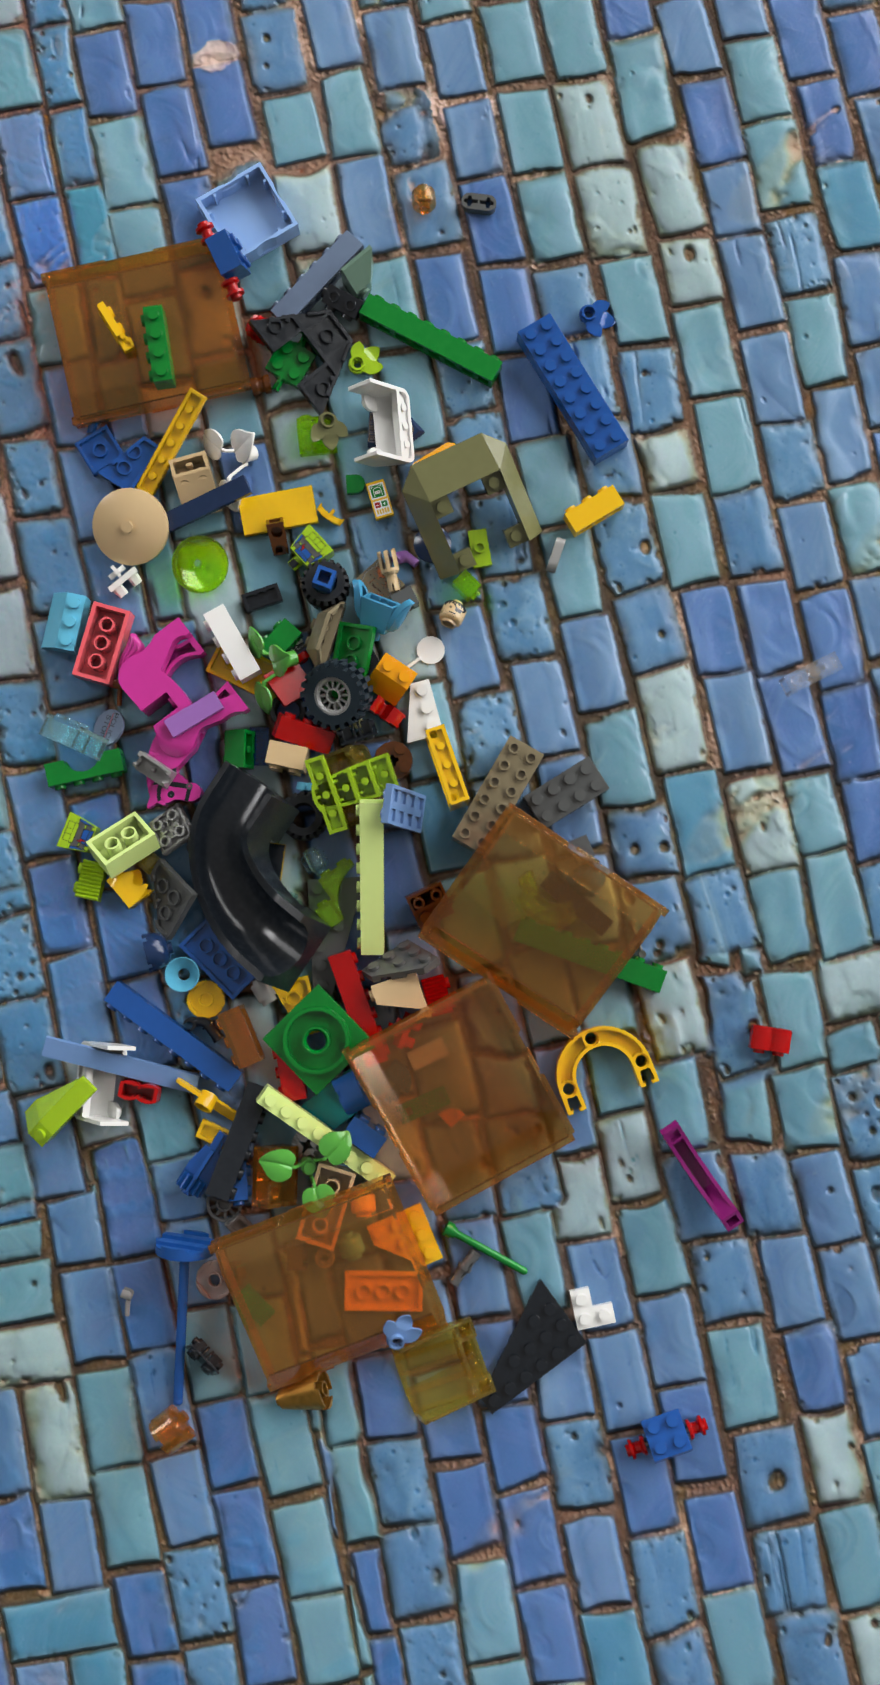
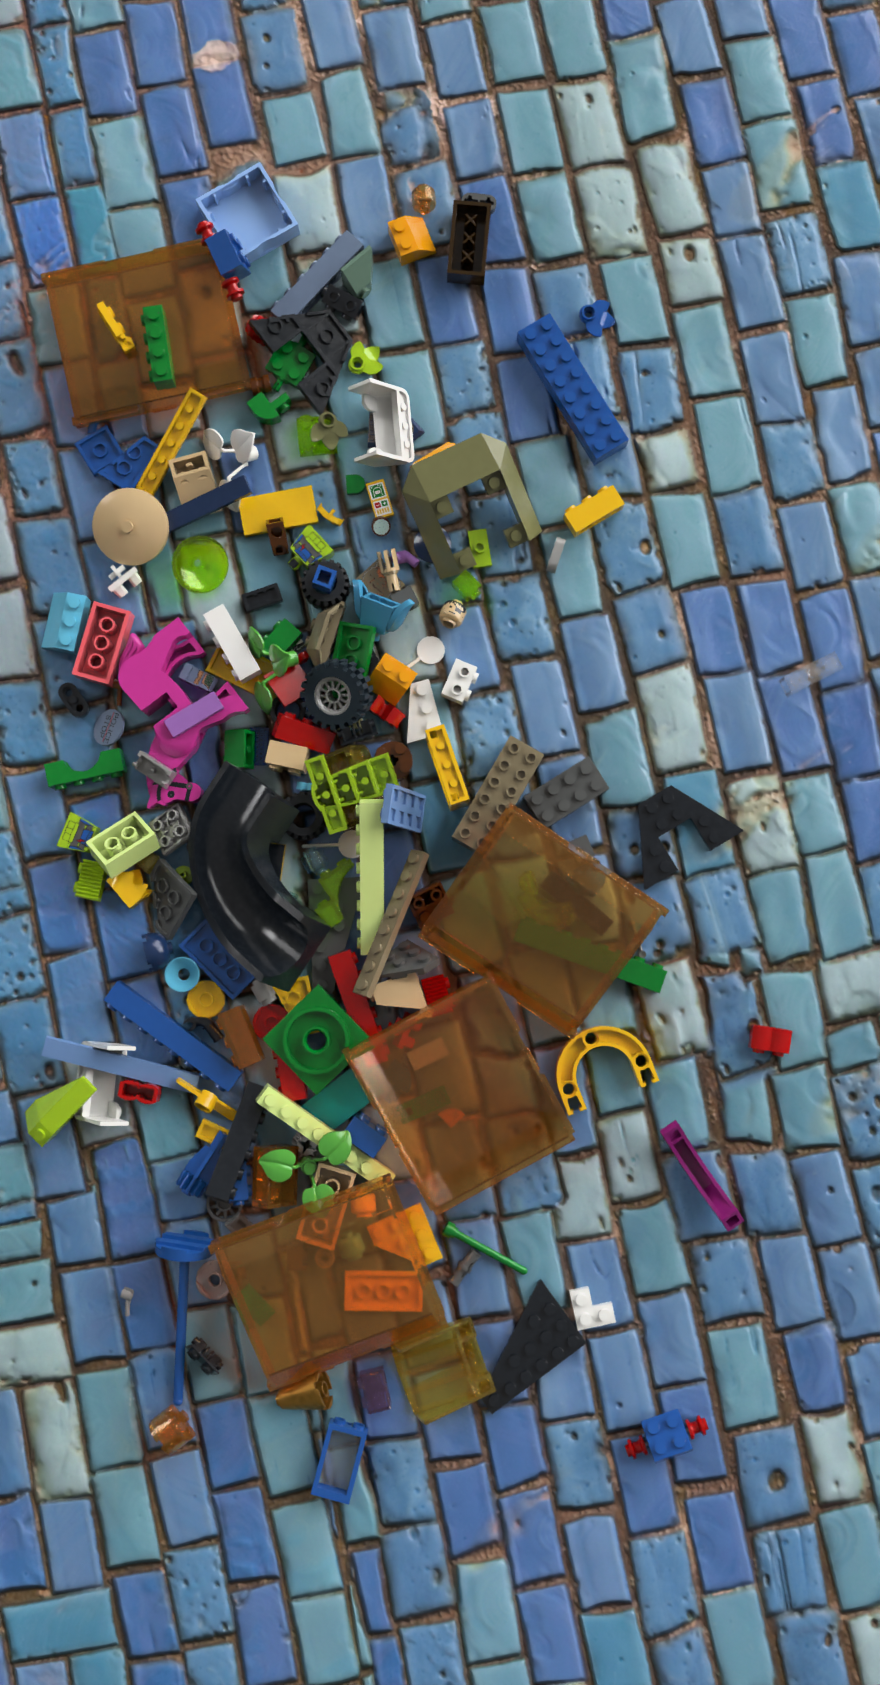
(73, 735): clear light blue wedge -> none
(74, 701): none -> black plate
(187, 873): none -> lime tile
(198, 678): none -> sand blue leg
(267, 412): none -> green brick
(267, 1018): none -> red tile
(339, 1460): none -> window
(346, 844): none -> white piece
(350, 1093): blue brick -> none
(375, 1390): none -> clear purple brick
(380, 526): none -> light aqua tile
(391, 923): none -> dark tan plate
(400, 1332): medium blue plate -> none
(410, 239): none -> light orange slope
(430, 340): green brick -> none
(459, 682): none -> white brick
(468, 242): none -> dark brown brick
(666, 812): none -> black wing

